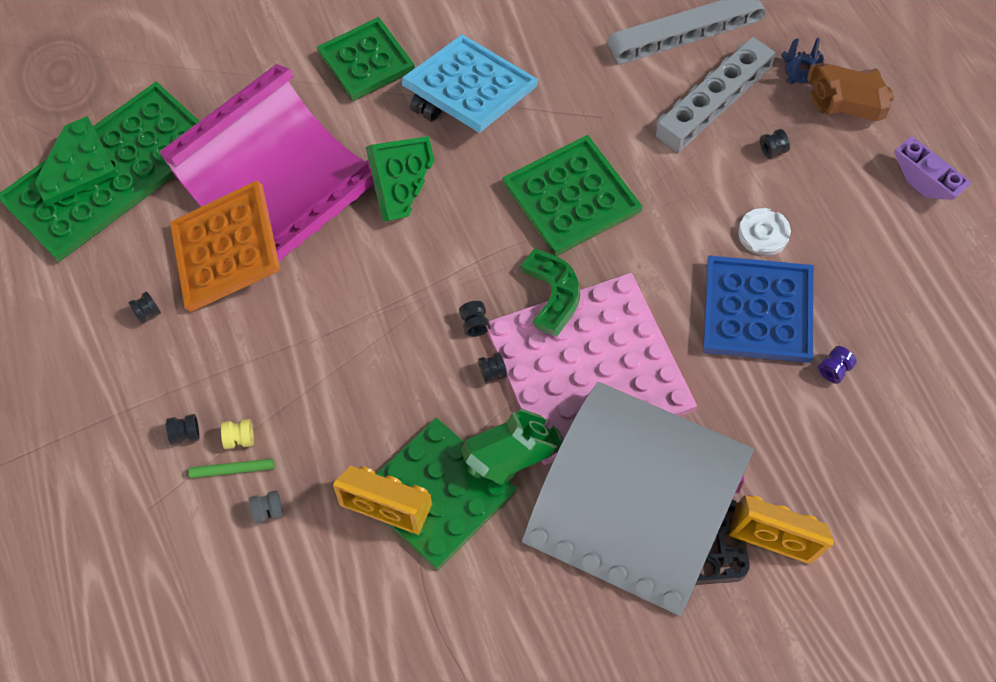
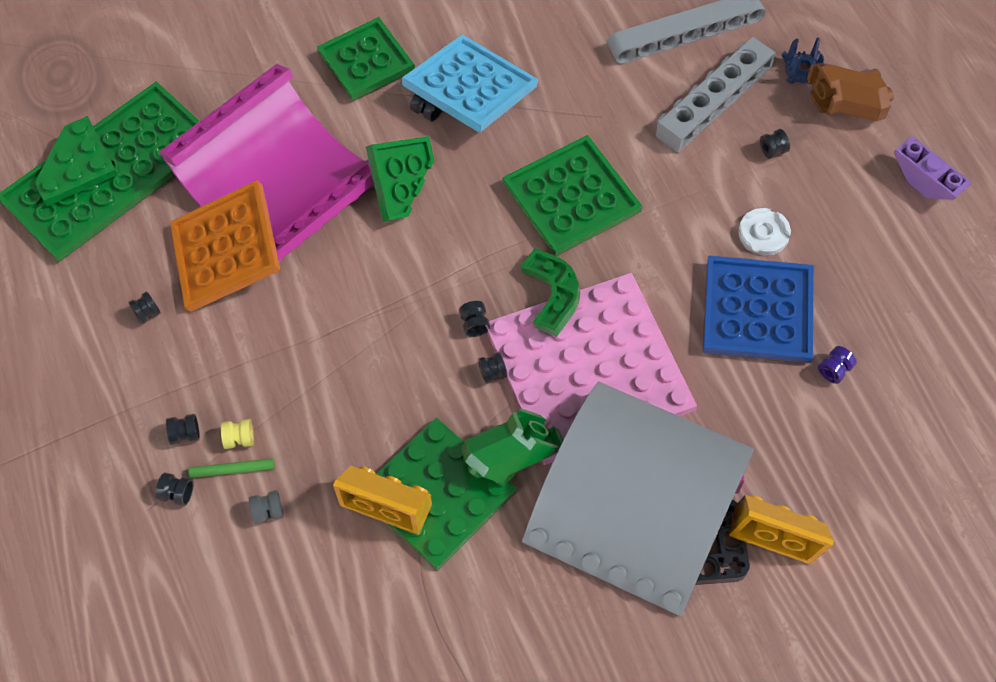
(174, 489): none -> black wheel

